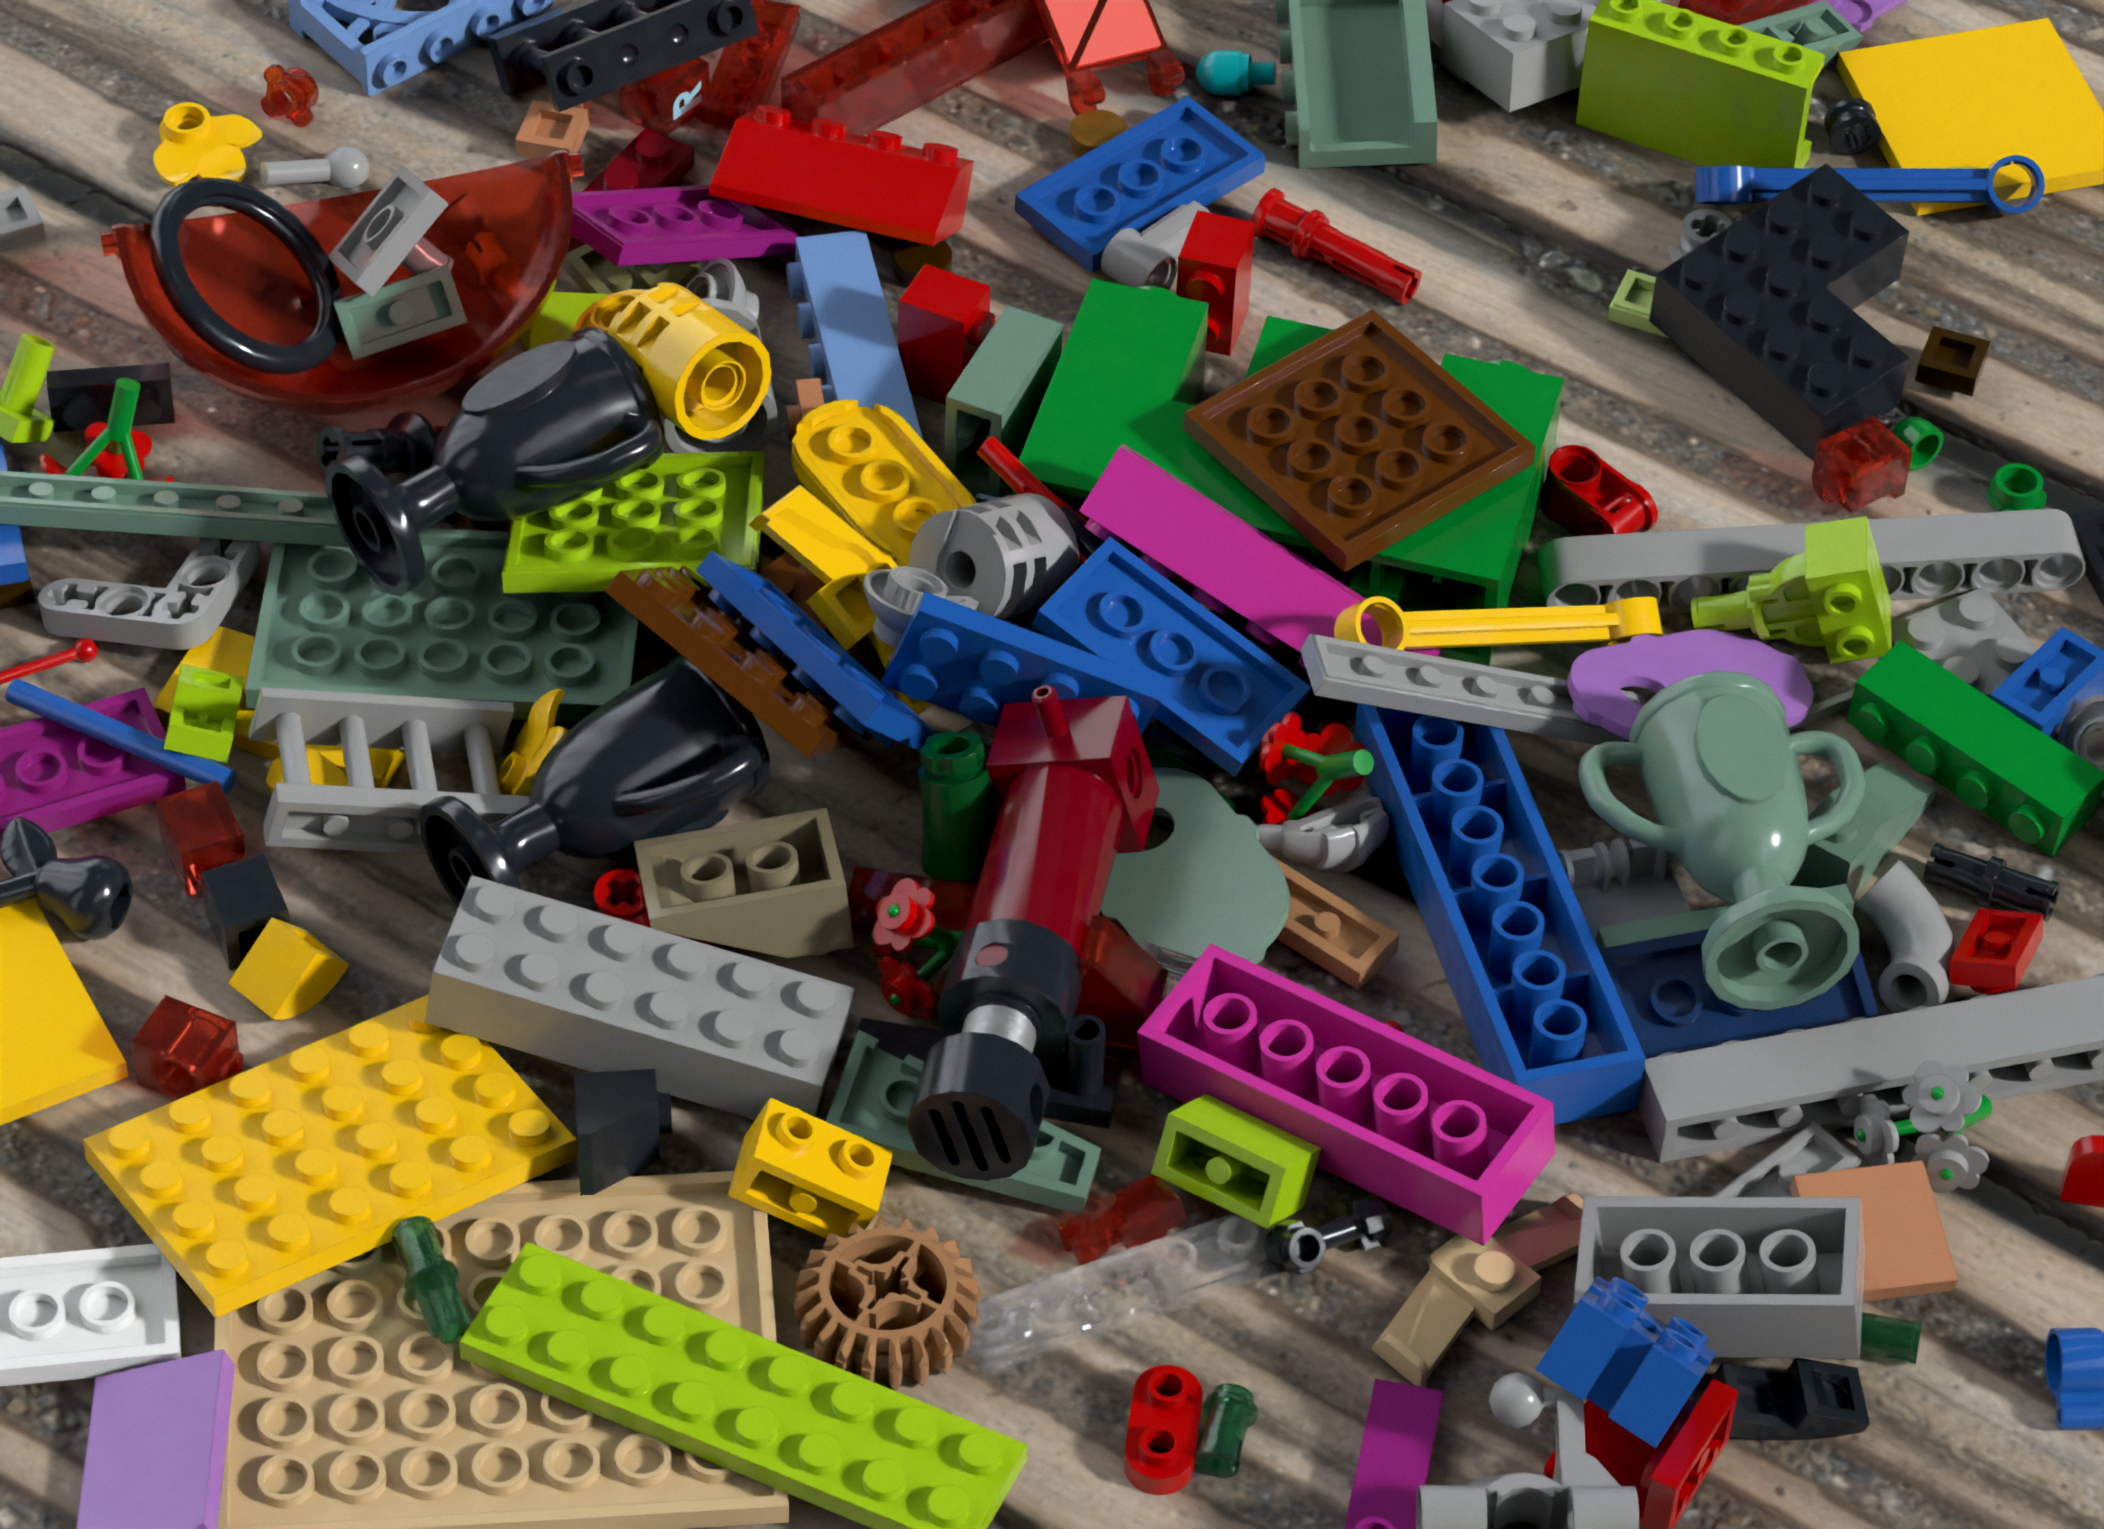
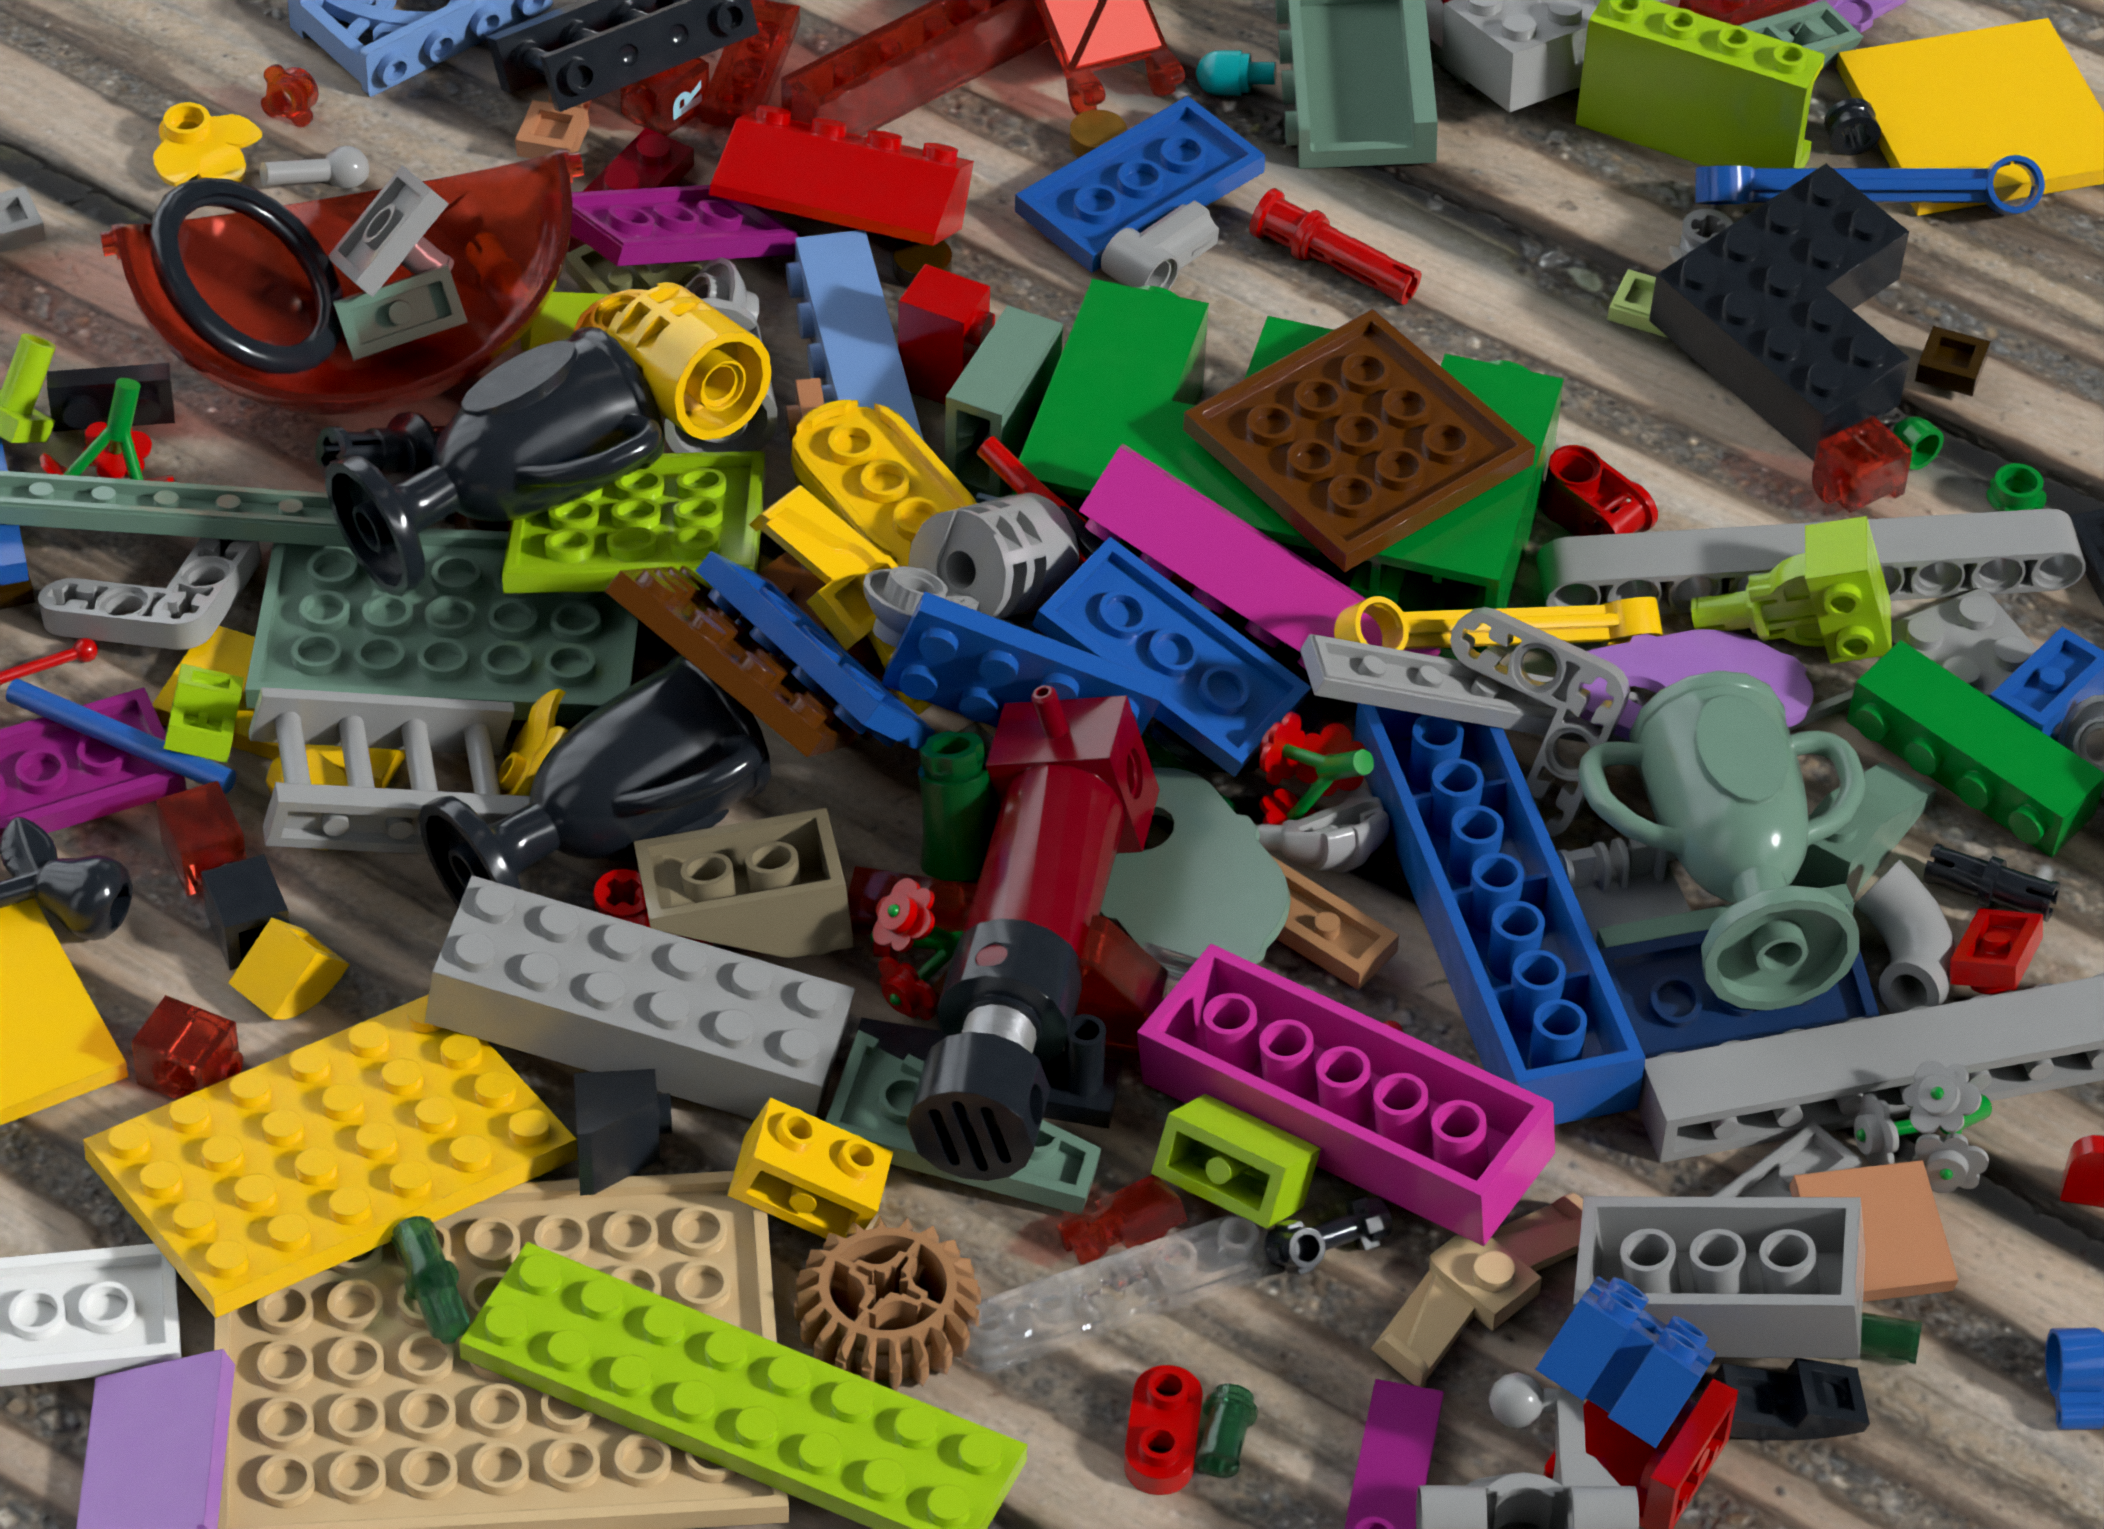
(1217, 271): red brick -> none
(1562, 692): none -> light grey beam

